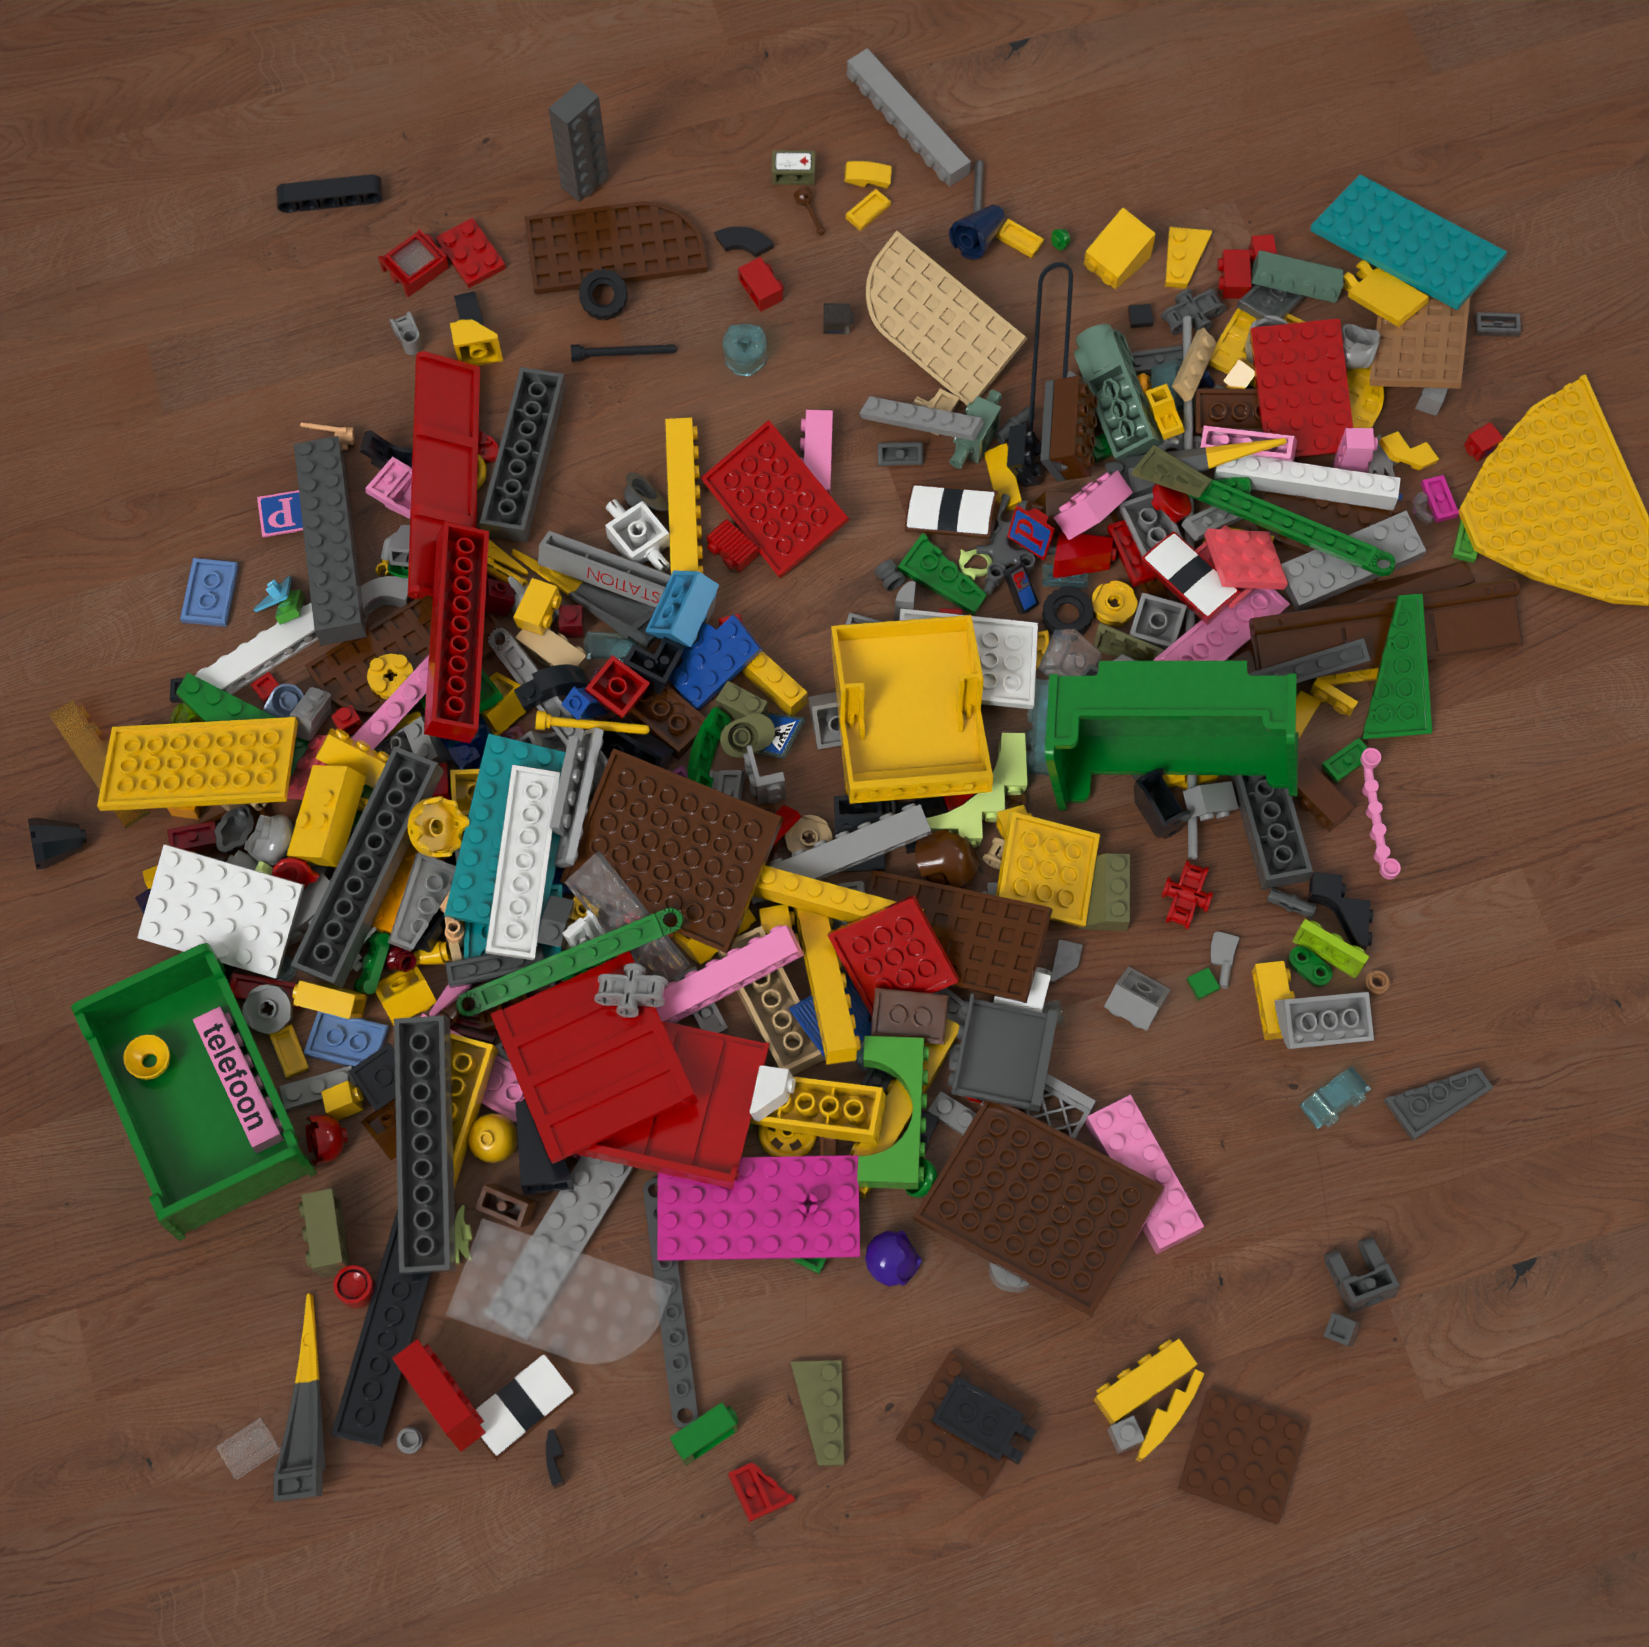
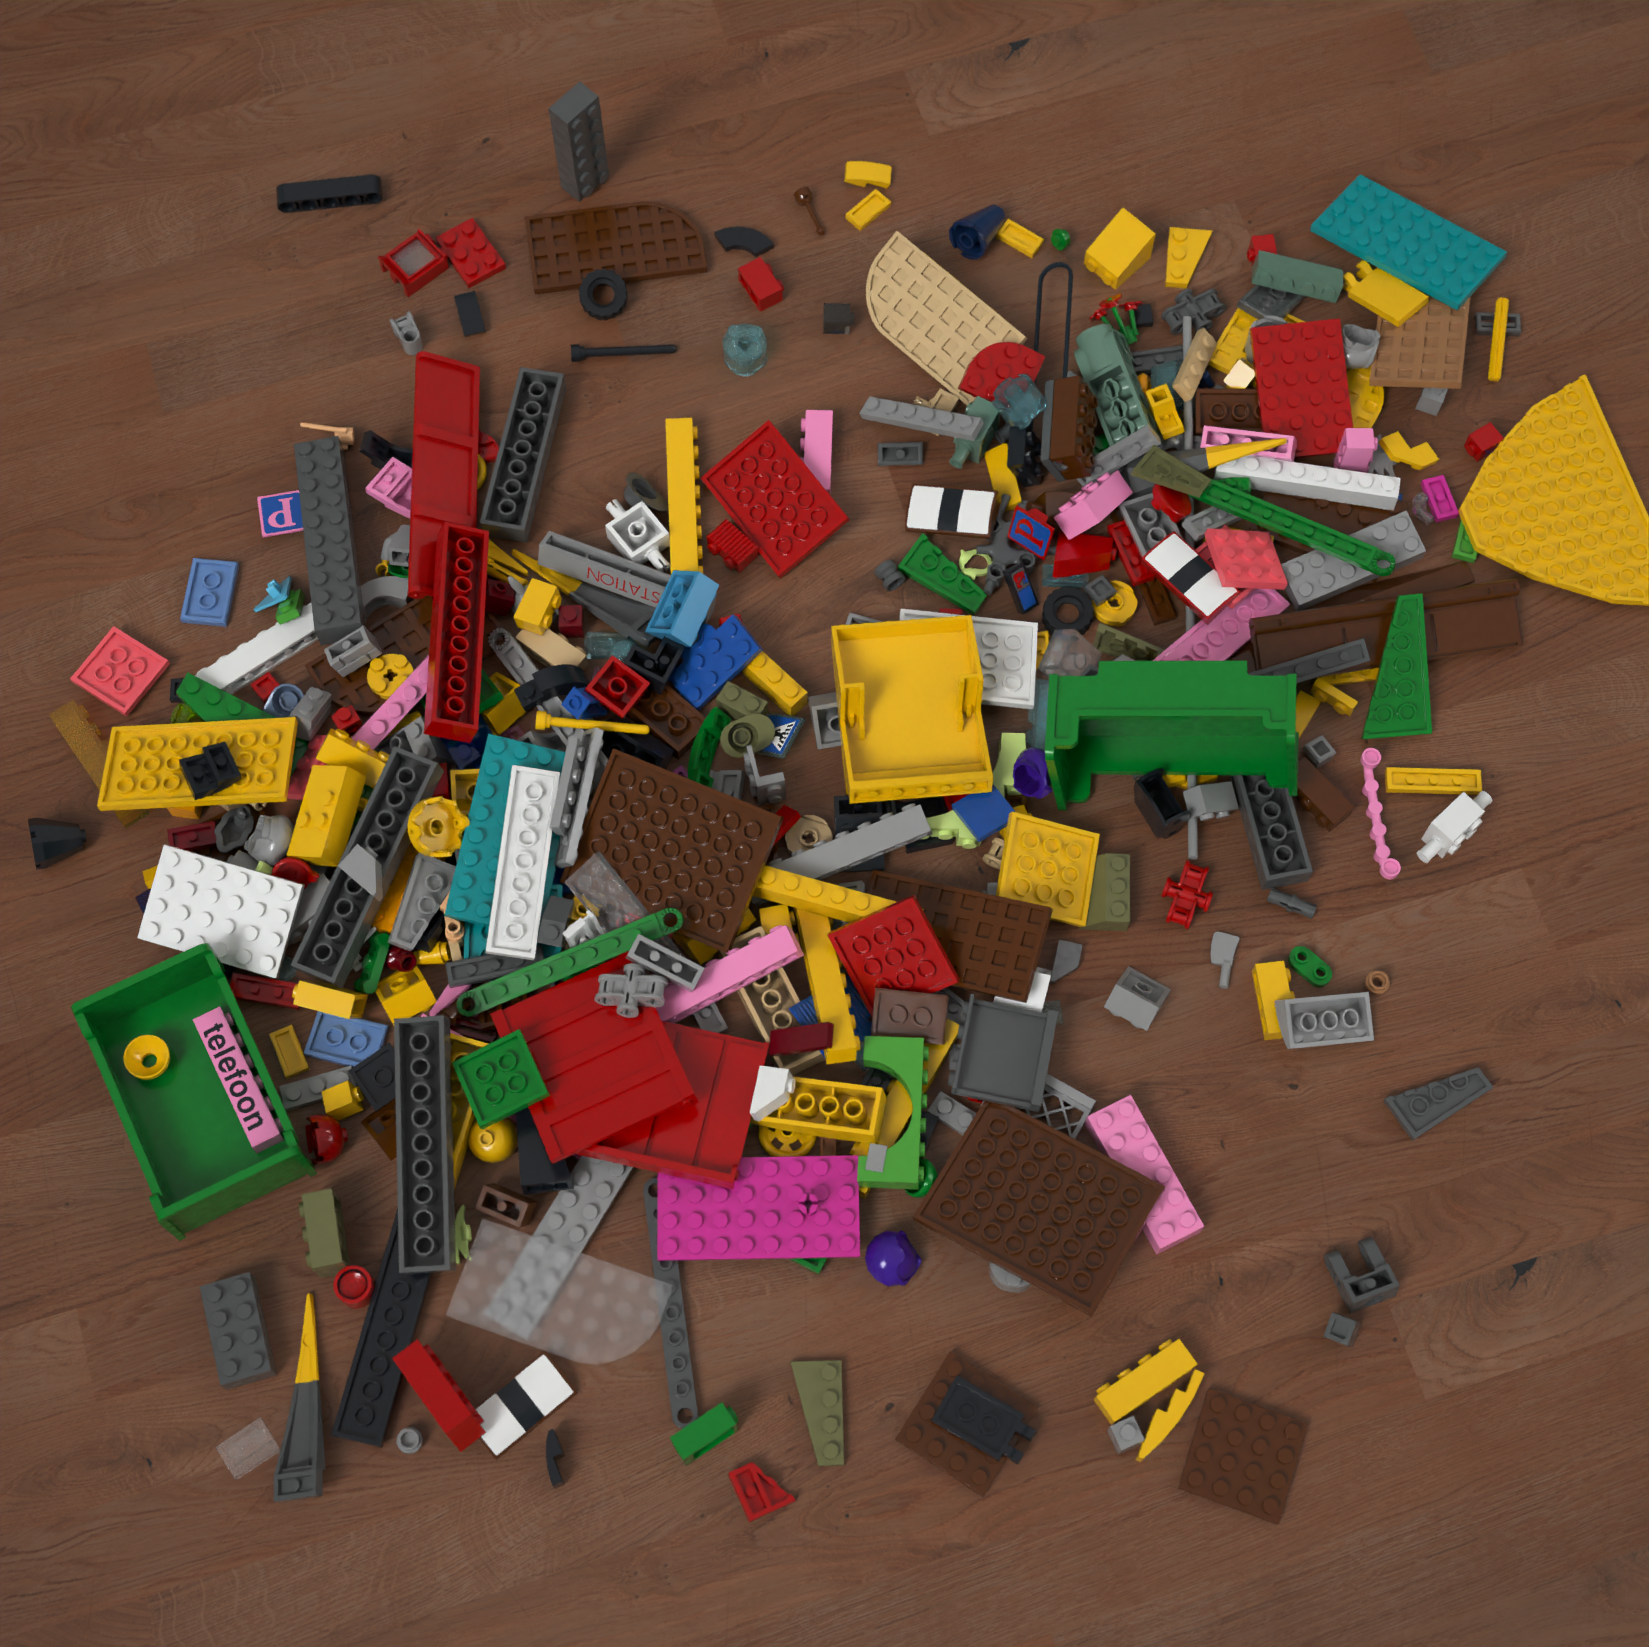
(120, 671): none -> coral plate
(210, 771): none -> black slope
(238, 1331): none -> dark grey brick
(256, 1002): light grey plate -> none
(353, 651): none -> light grey brick
(364, 869): none -> light grey slope
(475, 343): yellow slope -> none
(500, 1079): none -> green plate
(665, 963): none -> light grey brick
(793, 167): brick -> none
(801, 1039): none -> dark red tile
(876, 1157): none -> light grey sticker
(905, 598): light grey slope -> none
(908, 118): light grey brick -> none
(946, 858): reddish brown brick -> none
(978, 186): flat silver bar -> none
(983, 813): none -> blue tile
(997, 364): none -> red plate
(1018, 400): none -> clear light blue brick
(1031, 773): none -> dark purple helmet
(1100, 590): none -> dark grey tile
(1111, 302): none -> plant
(1122, 453): none -> light grey plate
(1158, 620): light grey brick -> none
(1203, 984): green tile -> none
(1235, 273): red brick -> none
(1319, 751): none -> light grey brick
(1331, 948): lime plate -> none
(1334, 1098): clear light blue brick -> none
(1345, 761): green plate -> none
(1352, 914): black arch -> none
(1433, 781): none -> yellow plate
(1453, 826): none -> white brick
(1498, 339): none -> yellow axle

